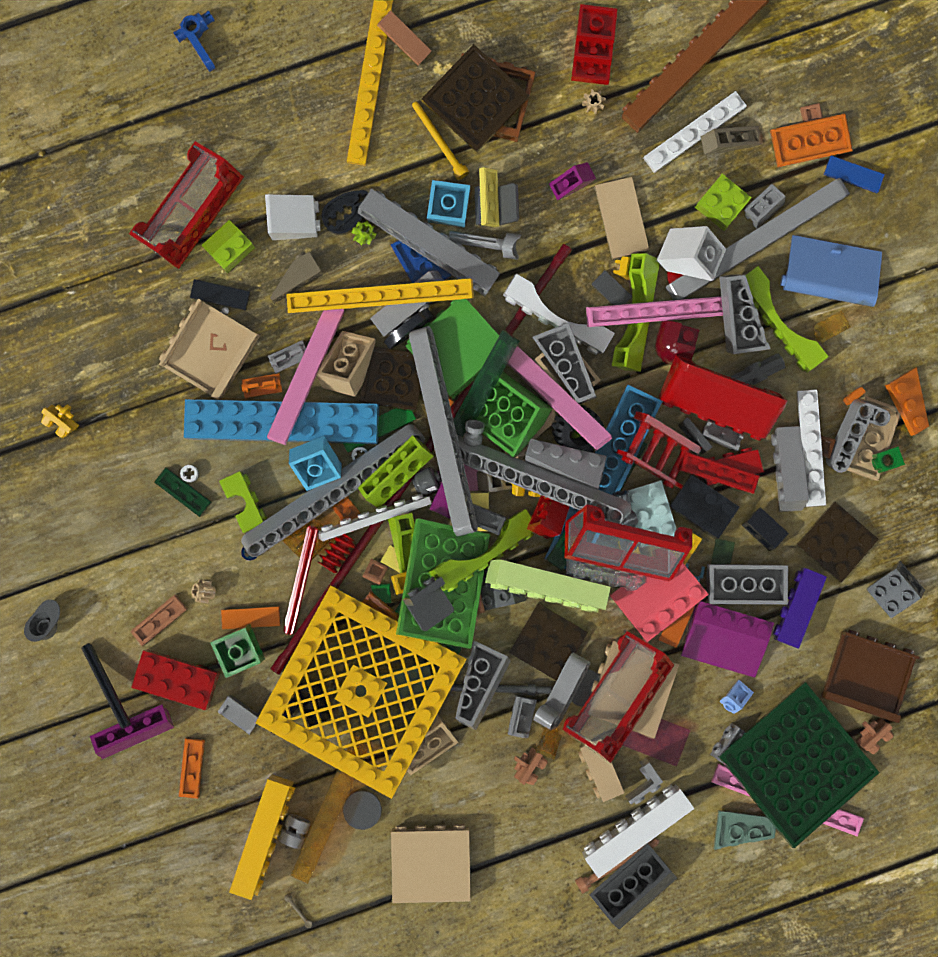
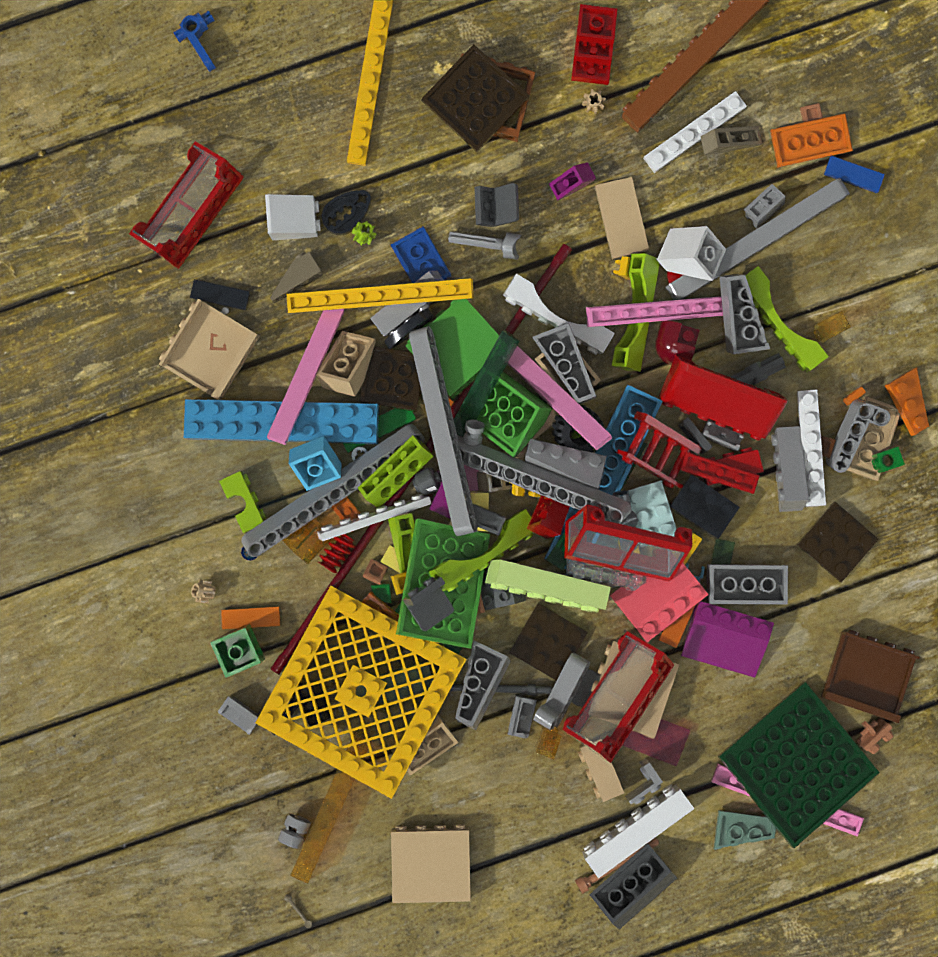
(43, 622): dark grey piece -> none
(60, 416): yellow hips -> none
(106, 686): black axle -> none
(142, 728): magenta brick -> none
(158, 620): nougat tile -> none
(175, 679): red brick -> none
(183, 492): dark green tile -> none
(185, 469): white bush -> none
(191, 768): orange tile -> none
(228, 246): lime slope -> none
(261, 385): orange hinge -> none
(261, 837): yellow brick -> none
(287, 357): light grey hinge -> none
(300, 580): axle -> none
(362, 810): dark grey tile -> none
(404, 37): nougat tile -> none
(427, 241): light grey brick -> none
(448, 203): medium azure brick -> none
(459, 169): yellow piece -> none
(489, 197): light yellow tile -> none
(526, 766): nougat hips -> none
(611, 289): dark grey tile -> none
(723, 202): lime brick -> none
(730, 735): light grey hinge -> none
(736, 697): light blue bracket -> none
(765, 529): black hinge -> none
(799, 608): dark purple brick -> none
(833, 271): medium blue door -> none
(896, 590): dark grey bracket -> none

